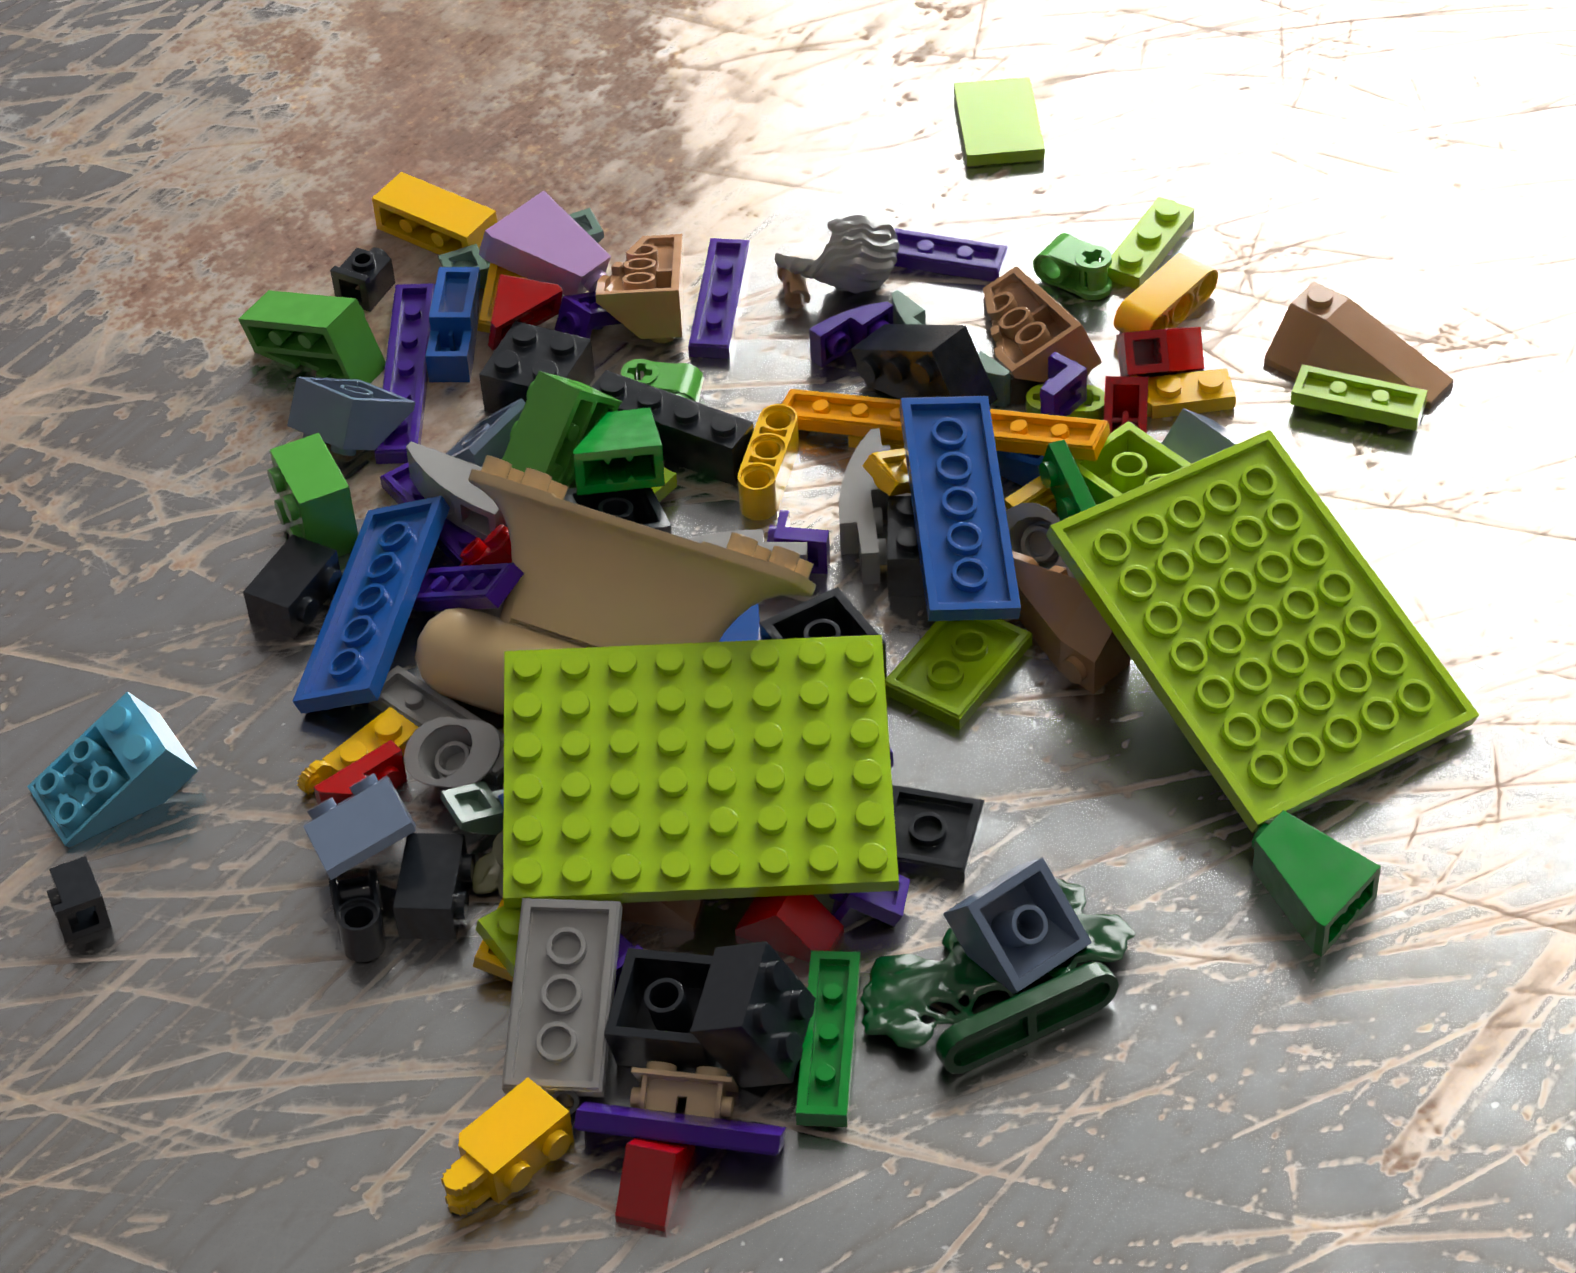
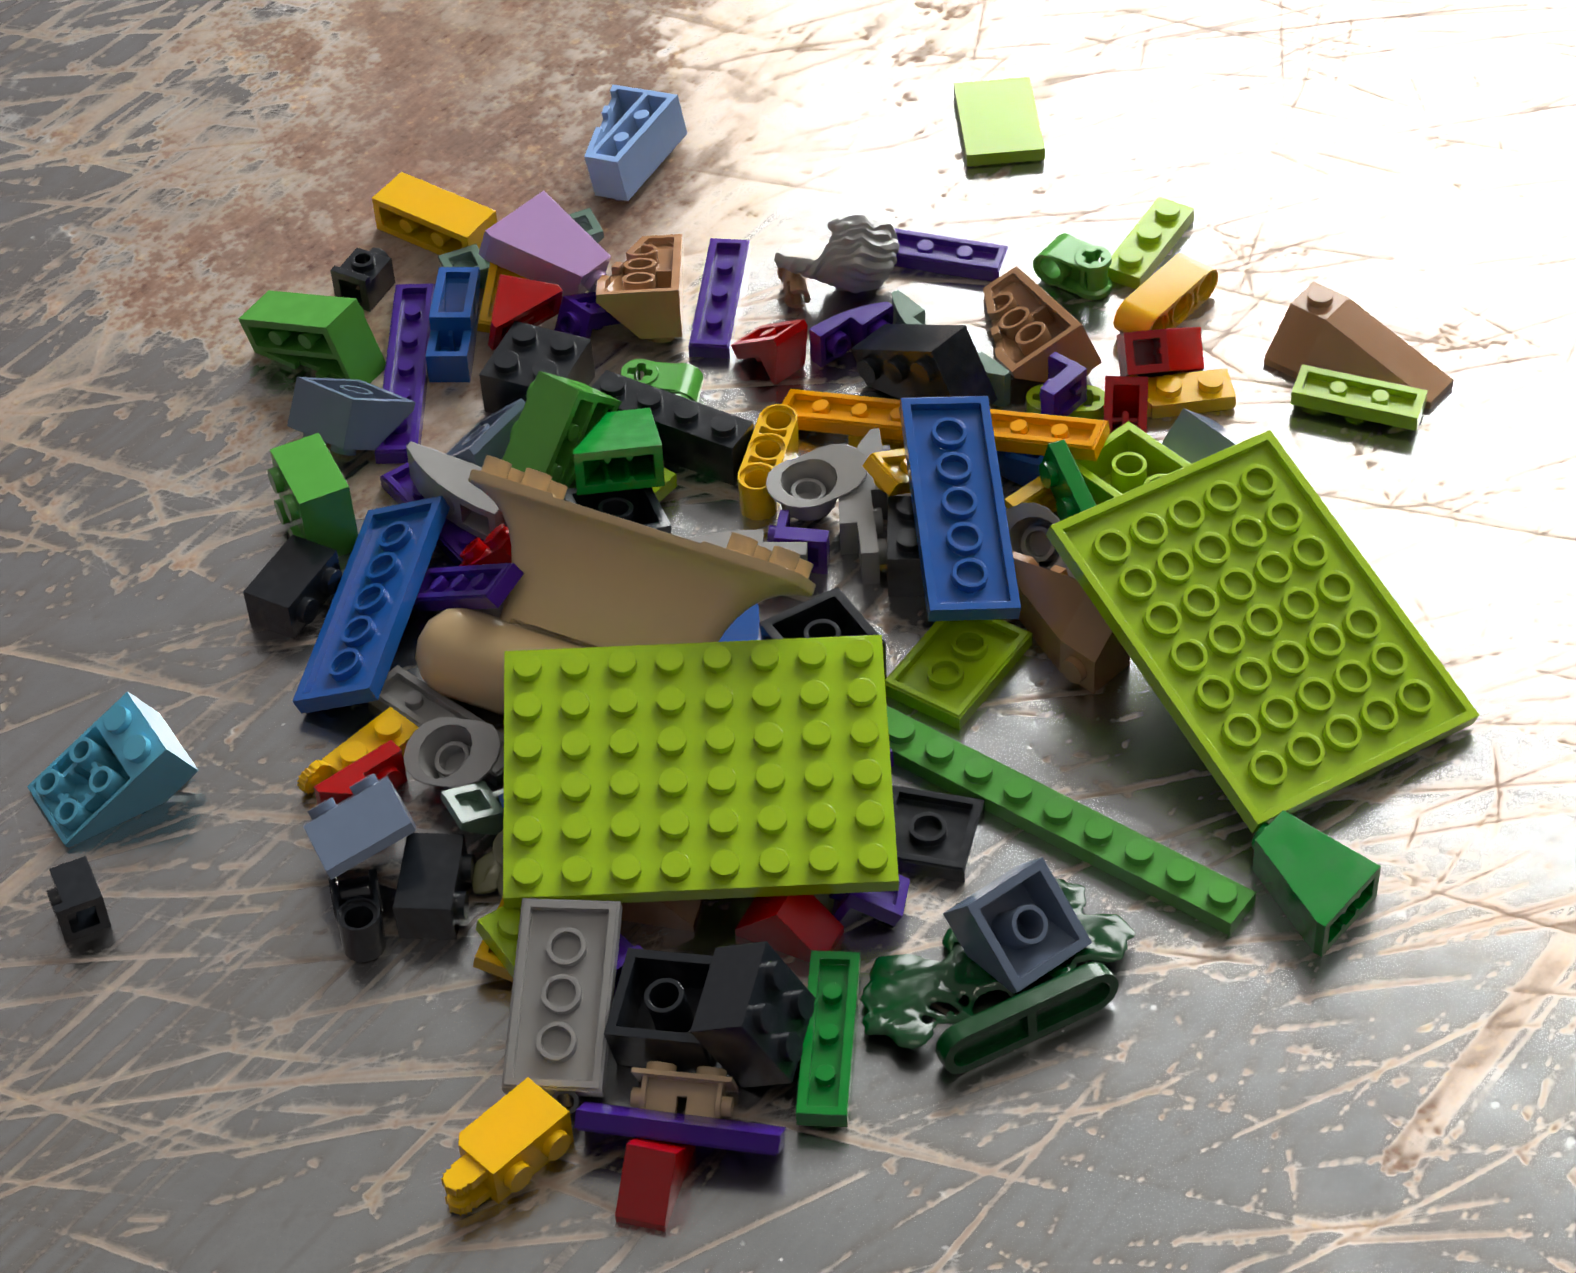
(633, 140): none -> light blue wedge
(778, 347): none -> red slope
(816, 480): none -> light grey piece
(1069, 825): none -> bright green plate

